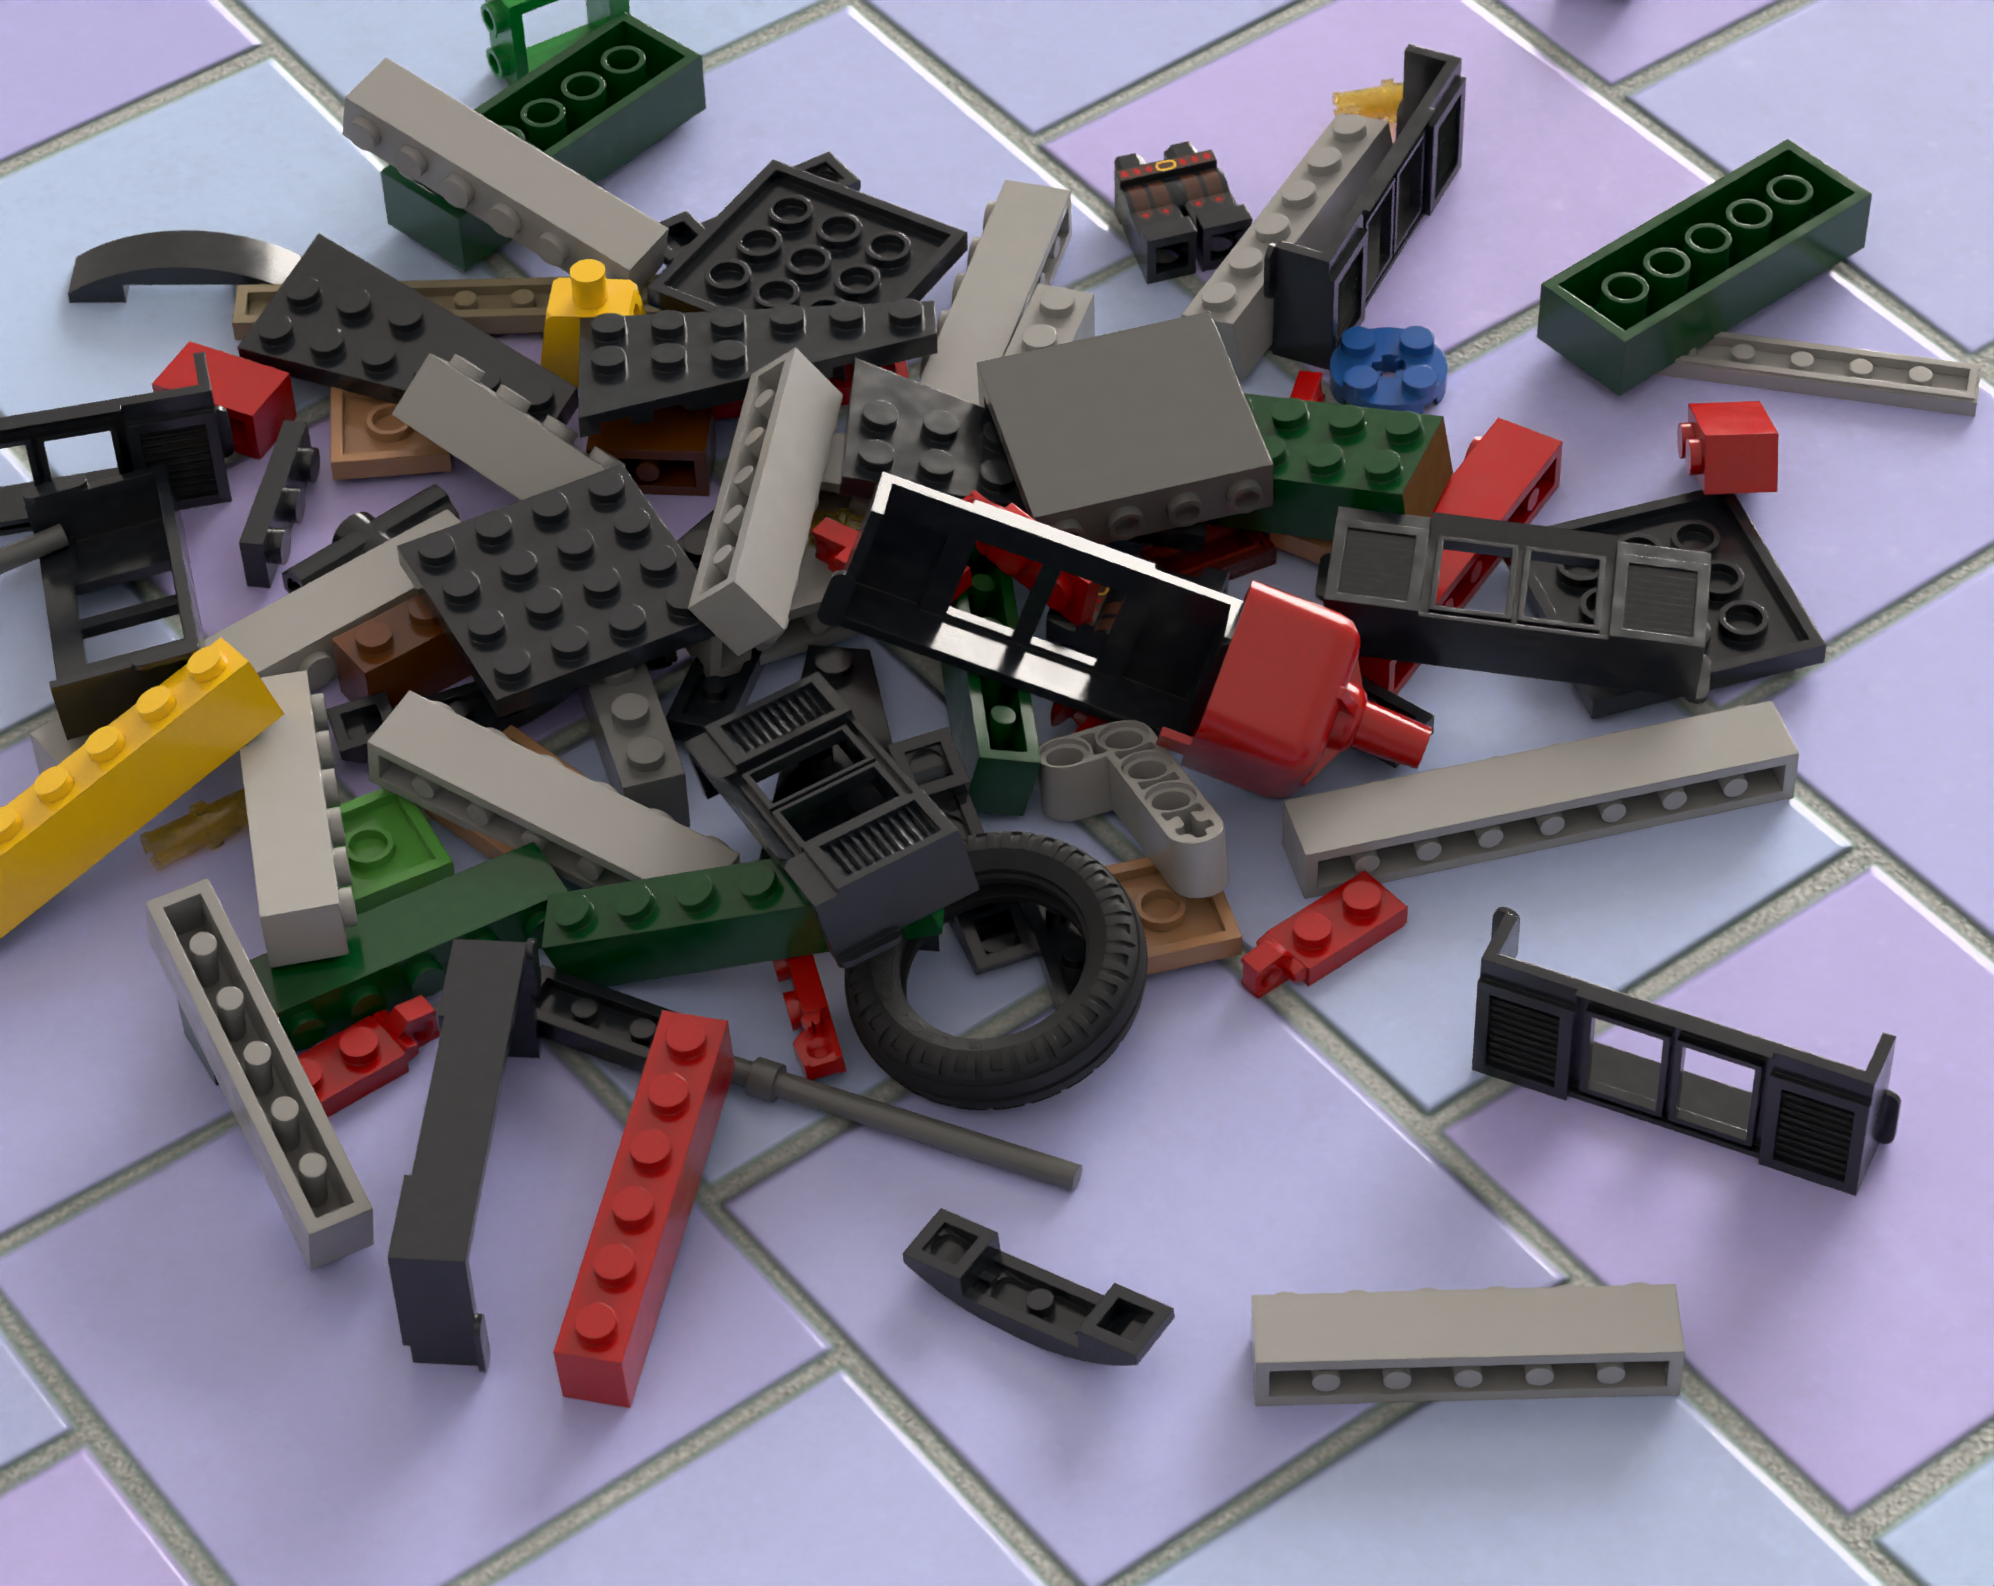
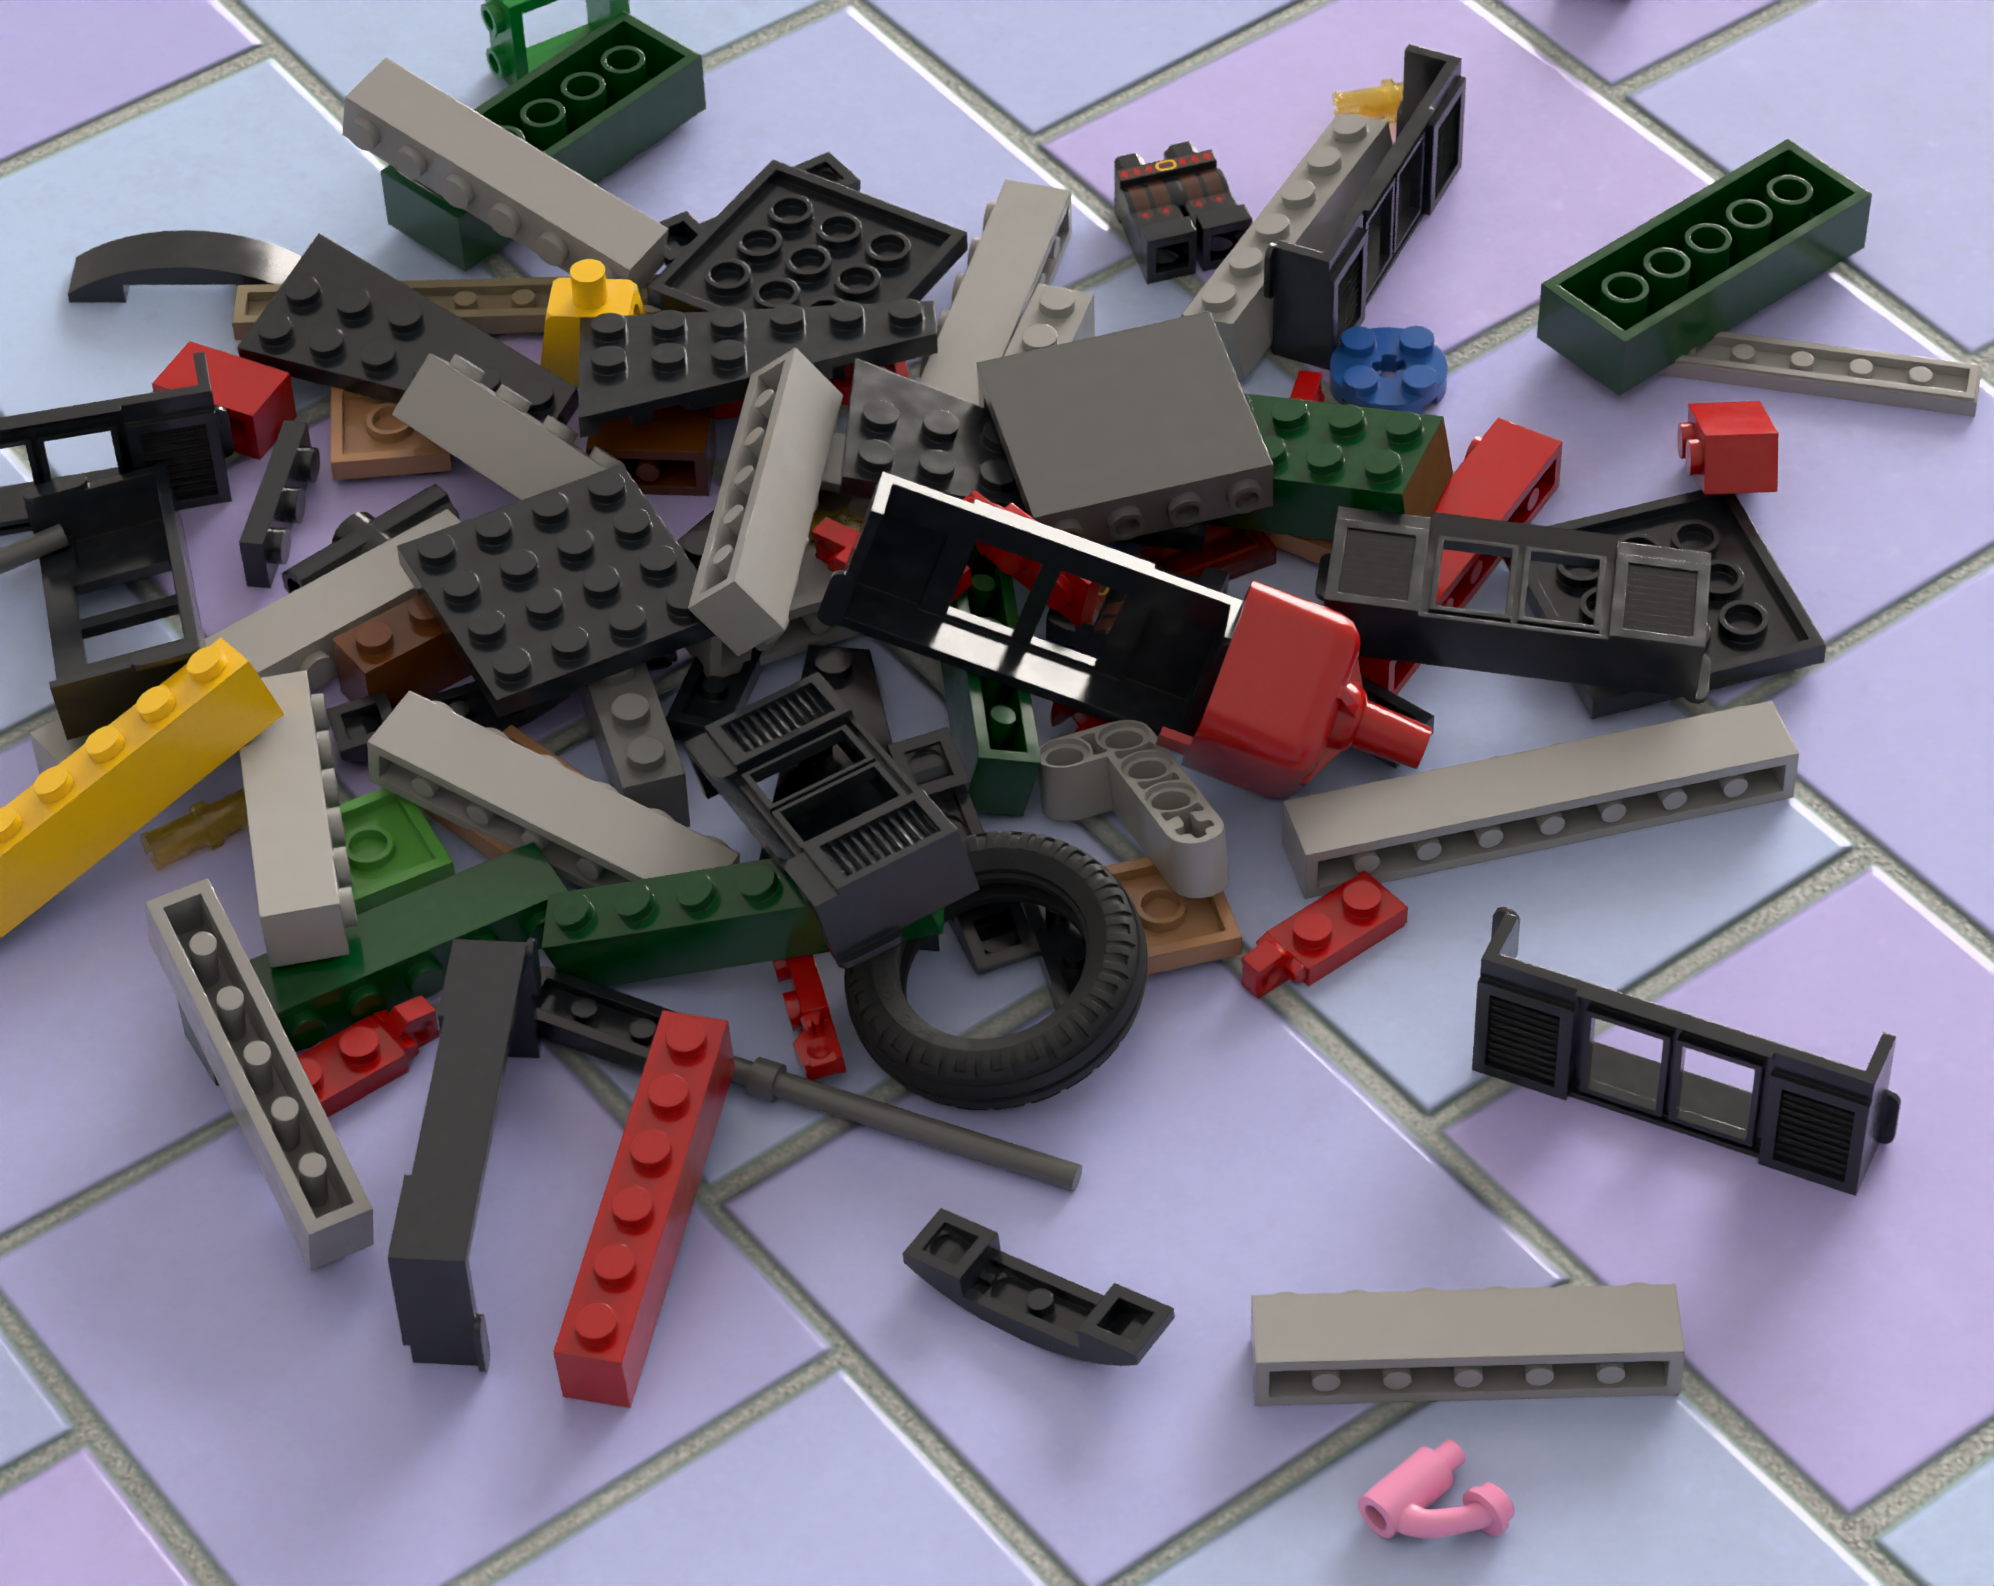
(1402, 1499): none -> bright pink plant

